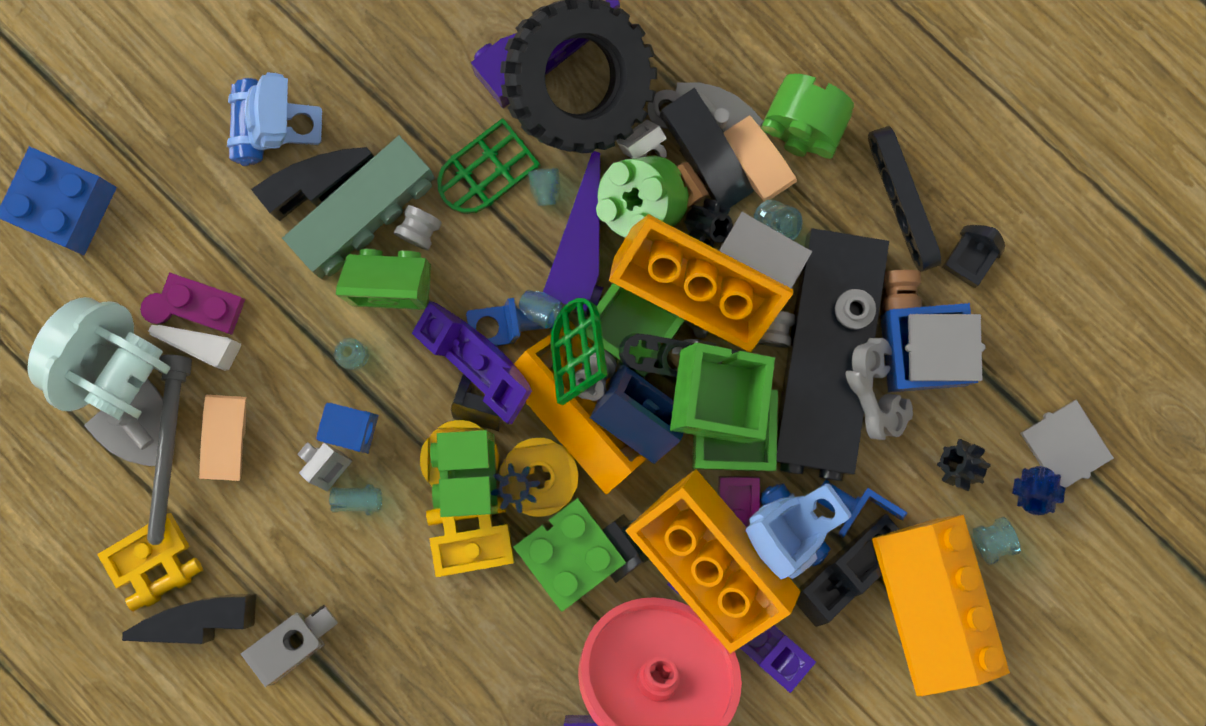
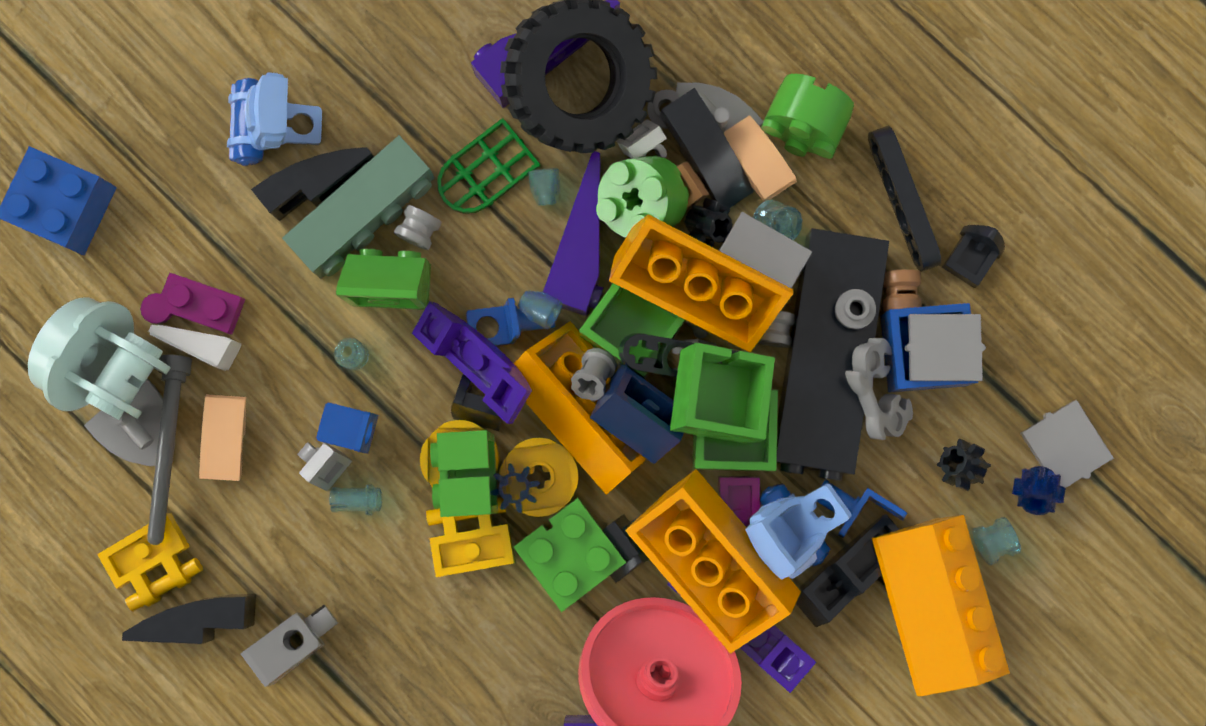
(598, 348): green window -> none

